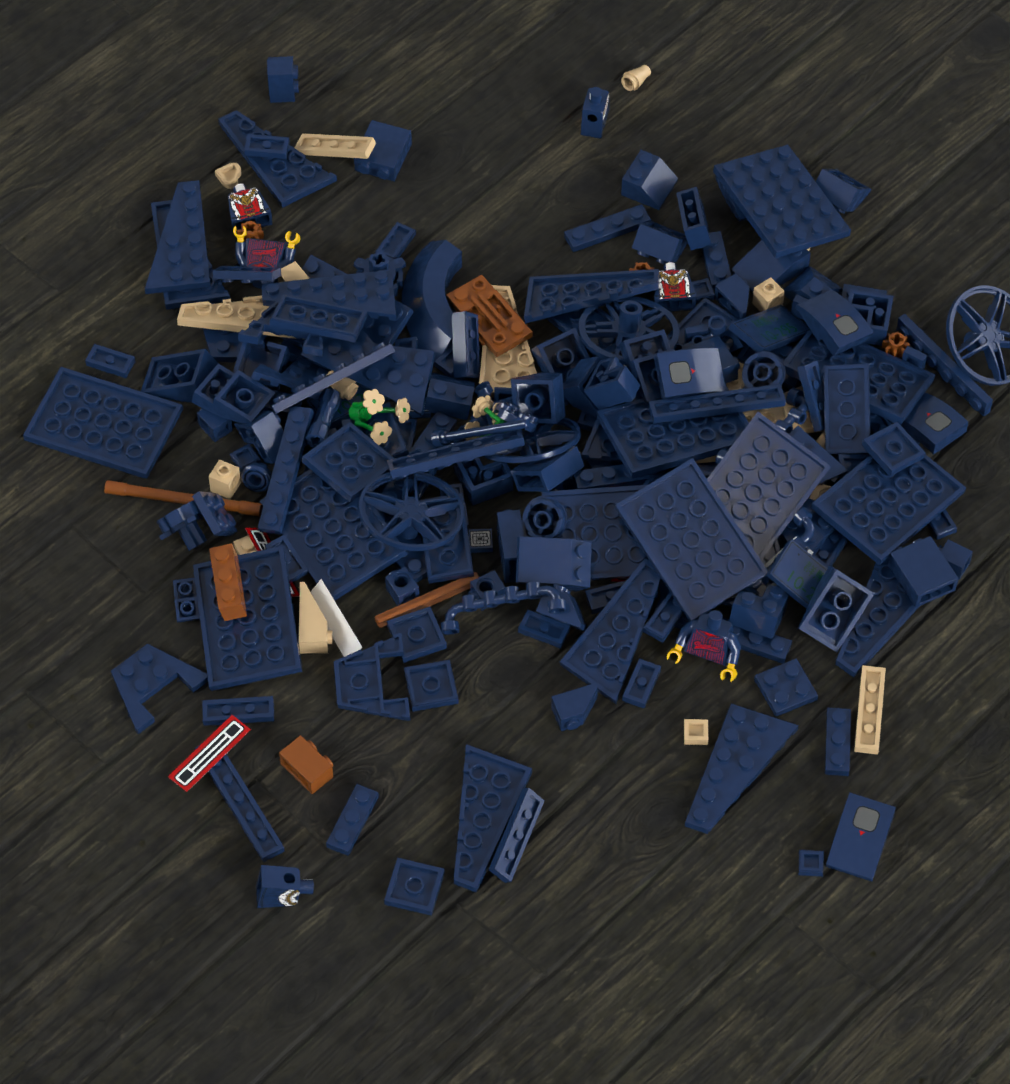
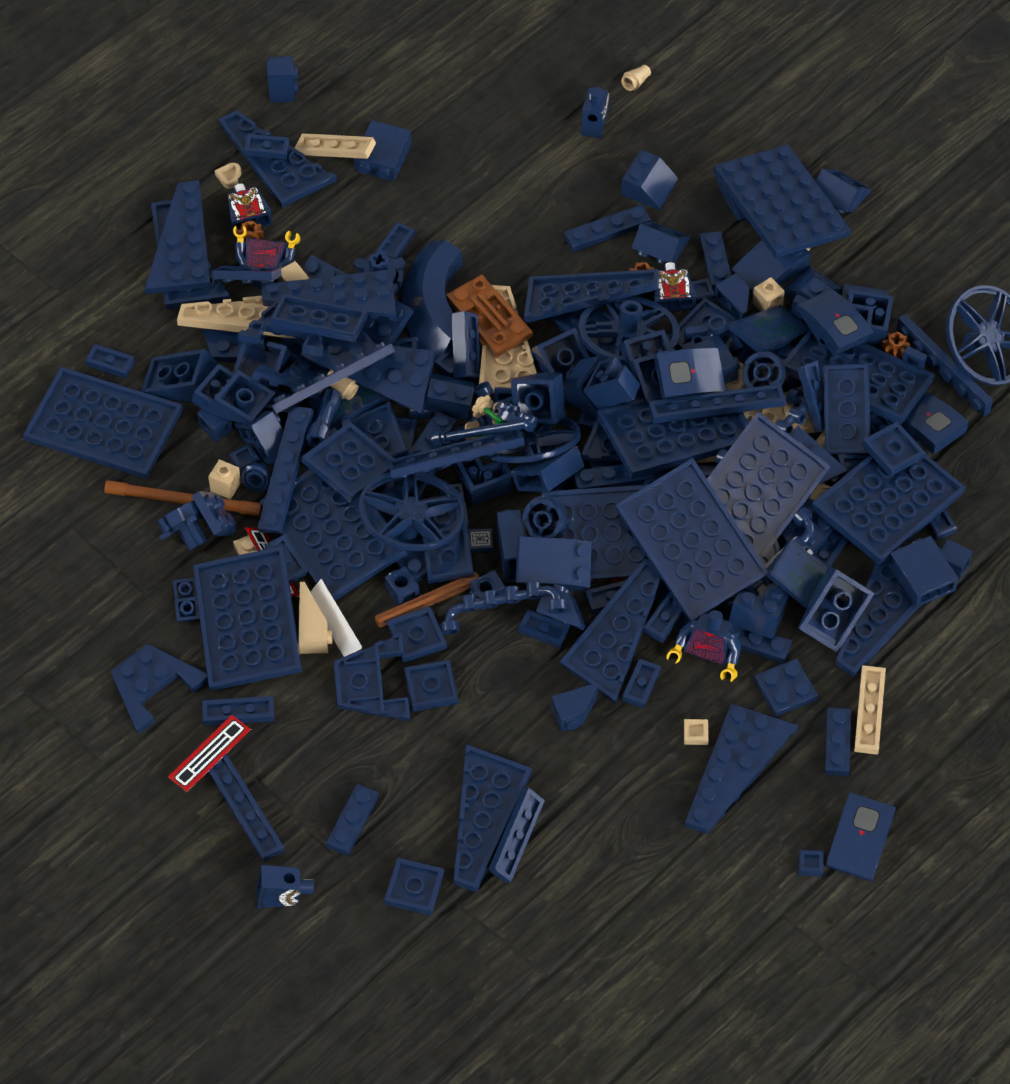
(228, 582): dark orange brick -> none
(306, 764): dark orange brick -> none
(363, 411): tan plant -> none
(693, 218): dark blue brick -> none

